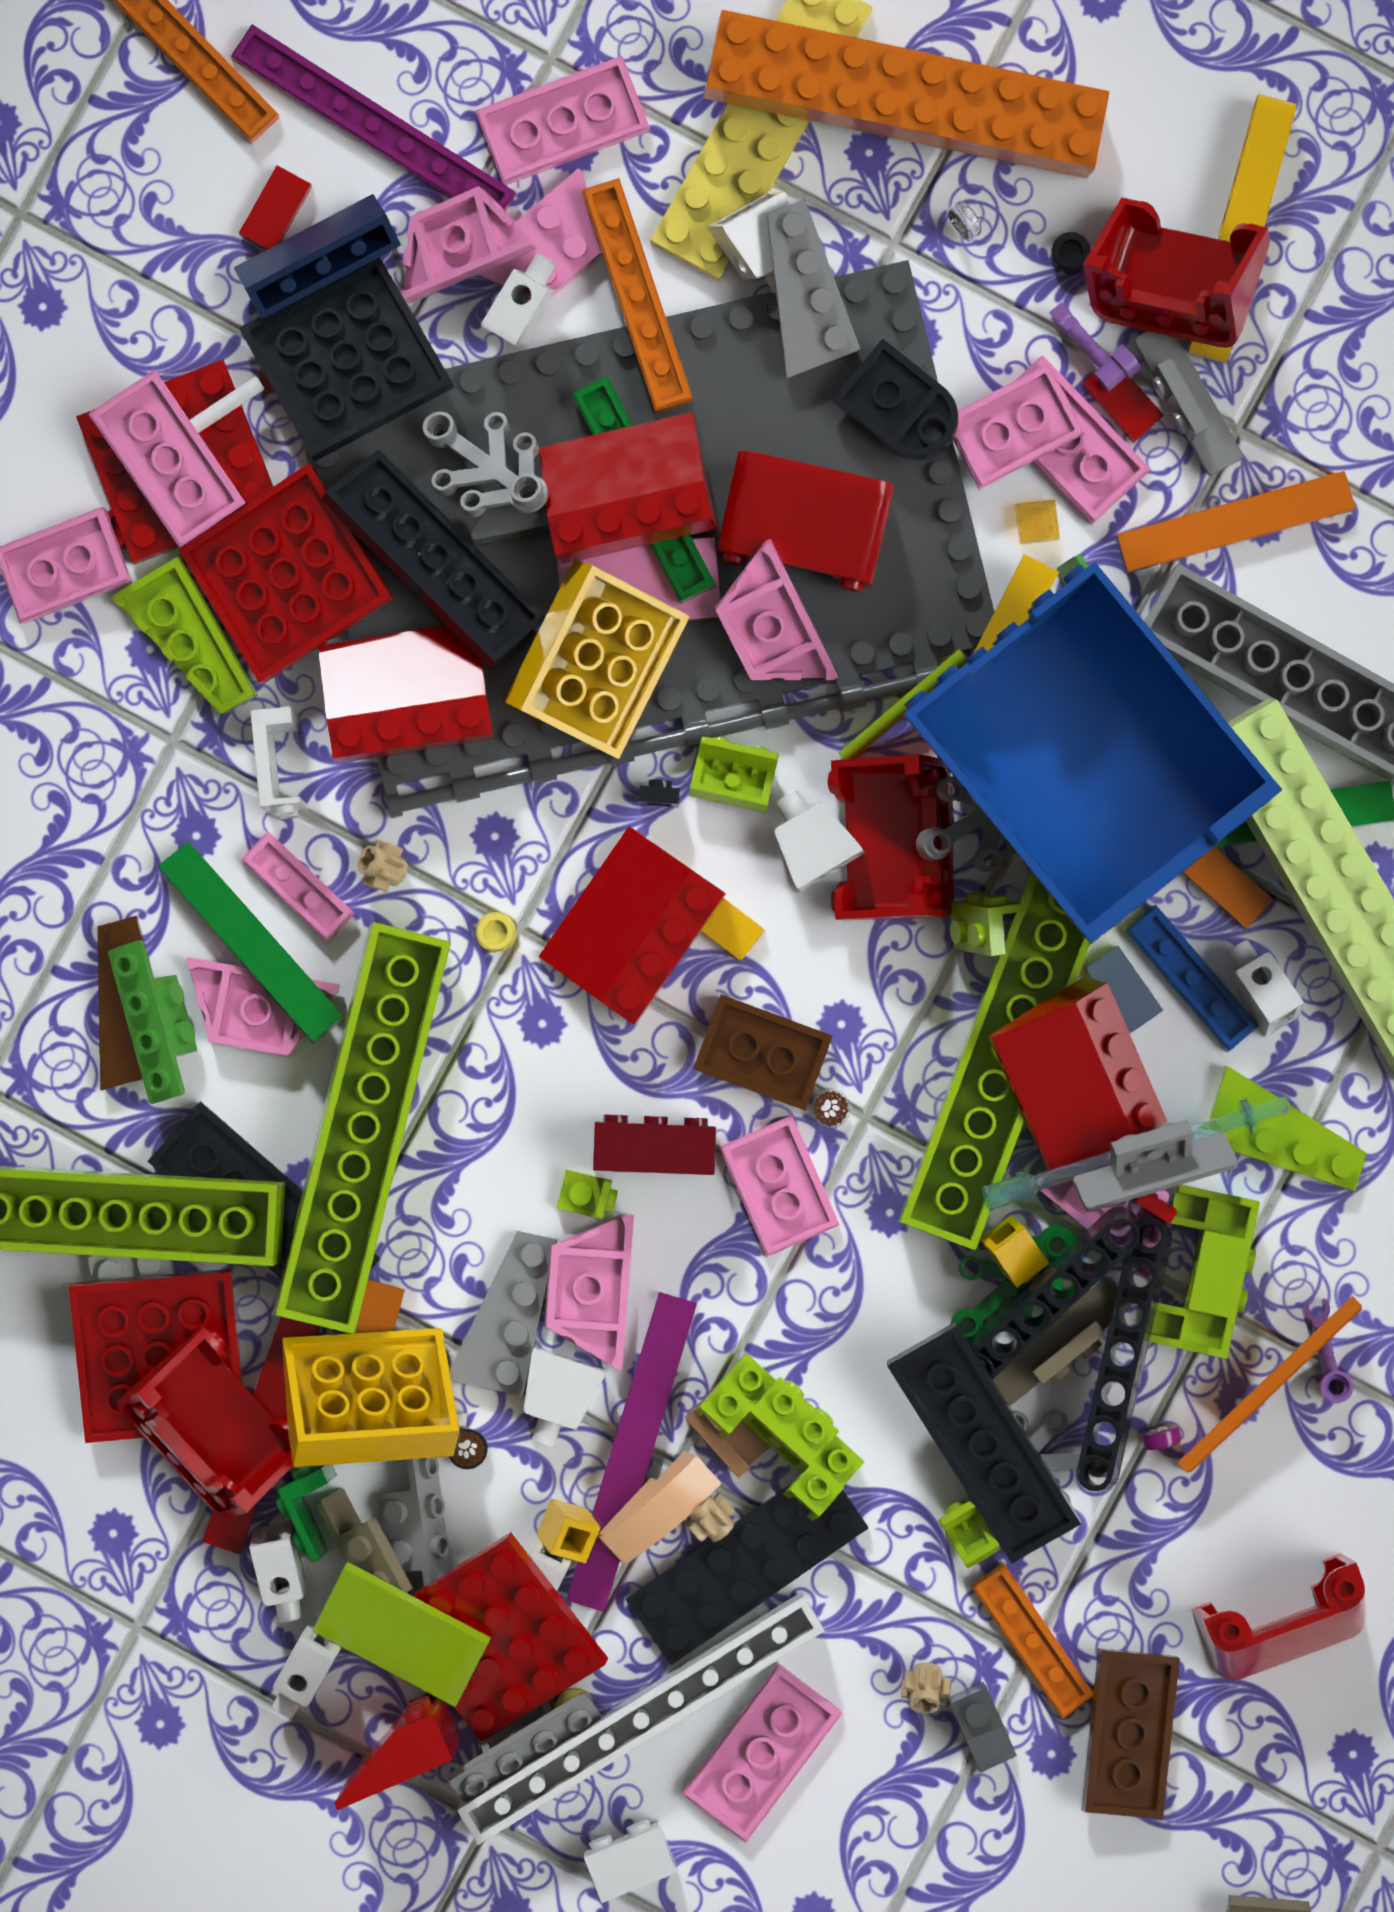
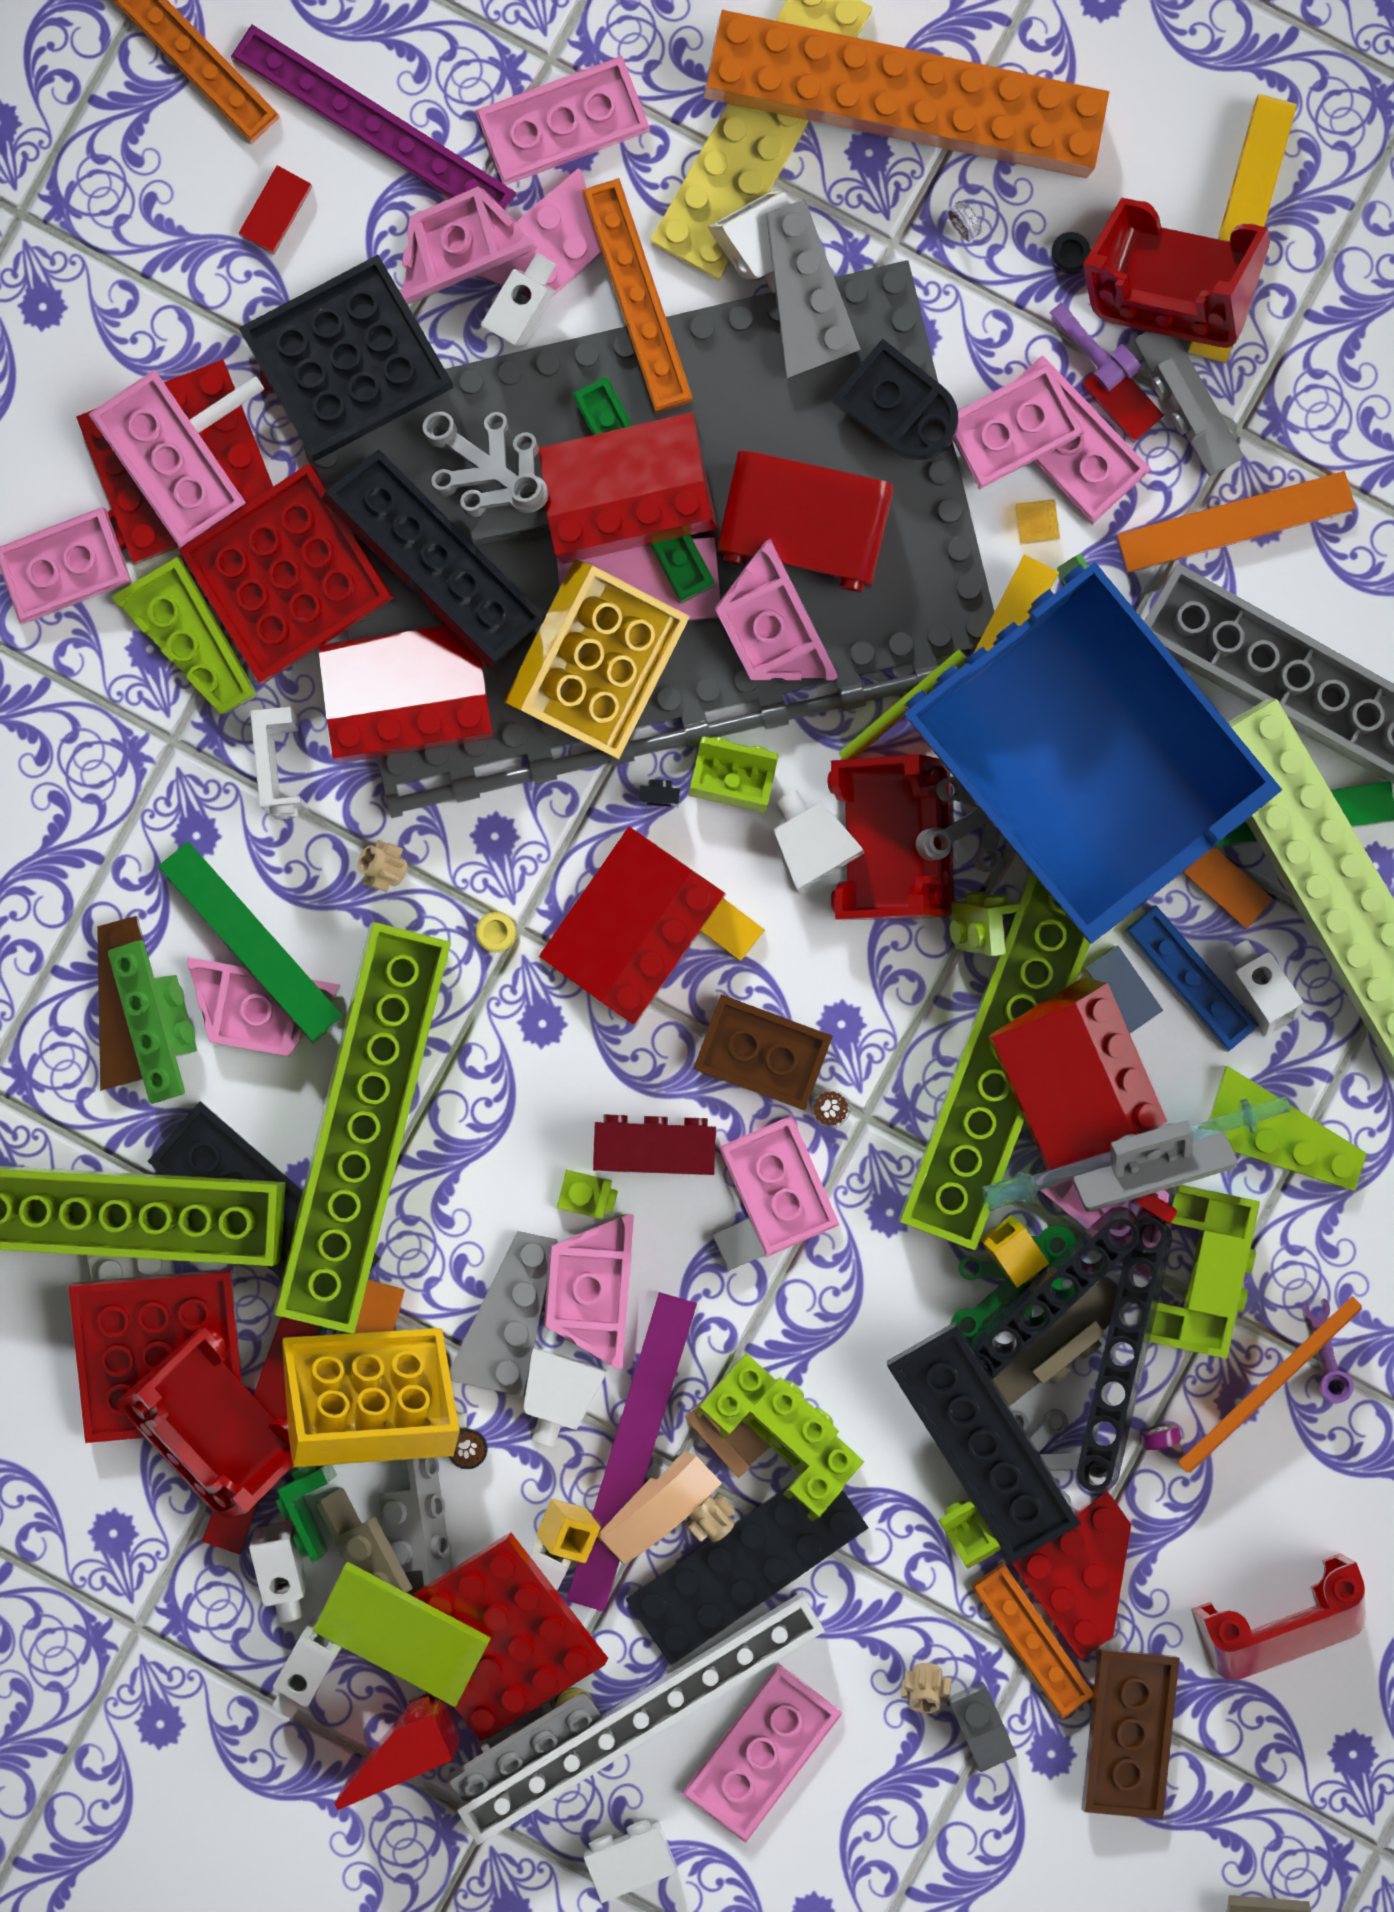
(298, 886): bright pink tile -> none
(317, 256): dark blue brick -> none
(738, 1244): none -> light grey tile
(1082, 1575): none -> red plate

